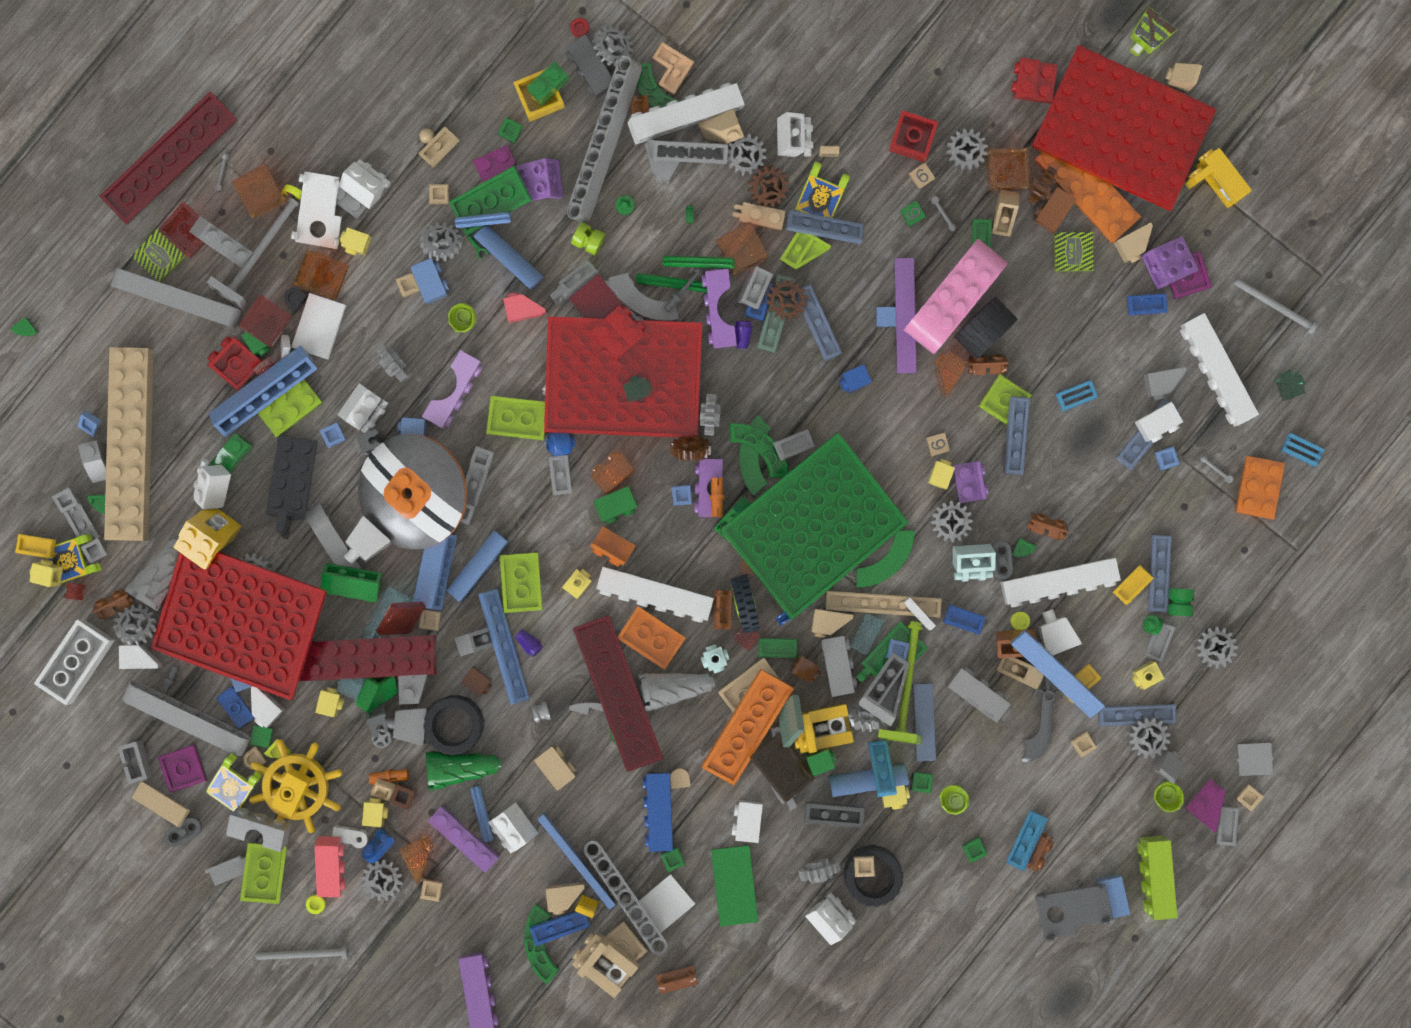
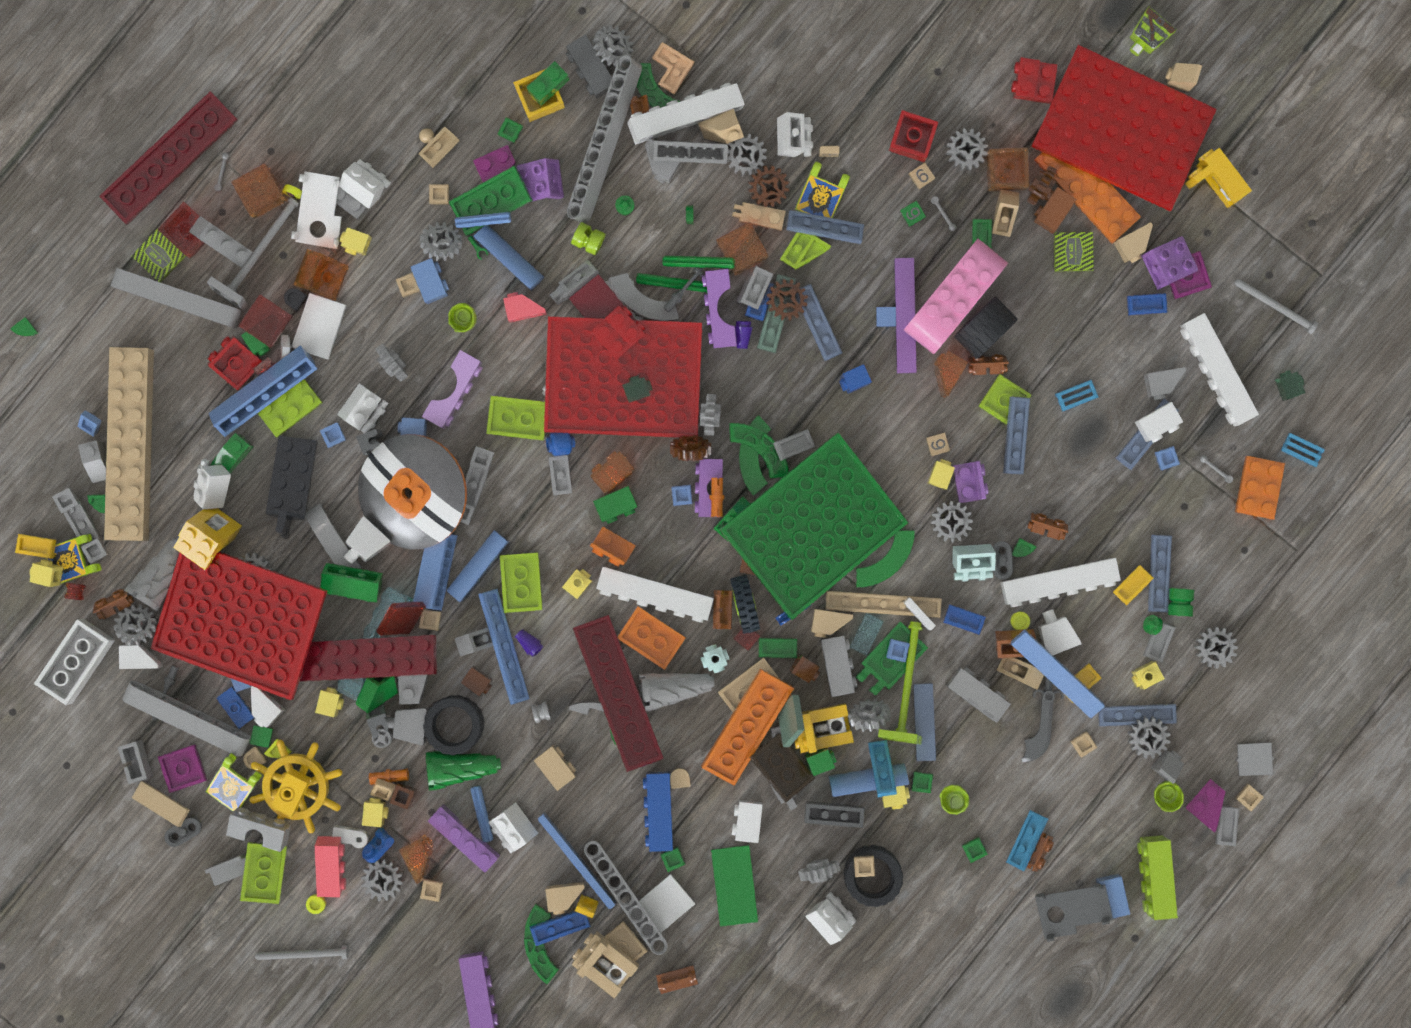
(579, 27): red tile -> none
(886, 689): light grey wedge -> none

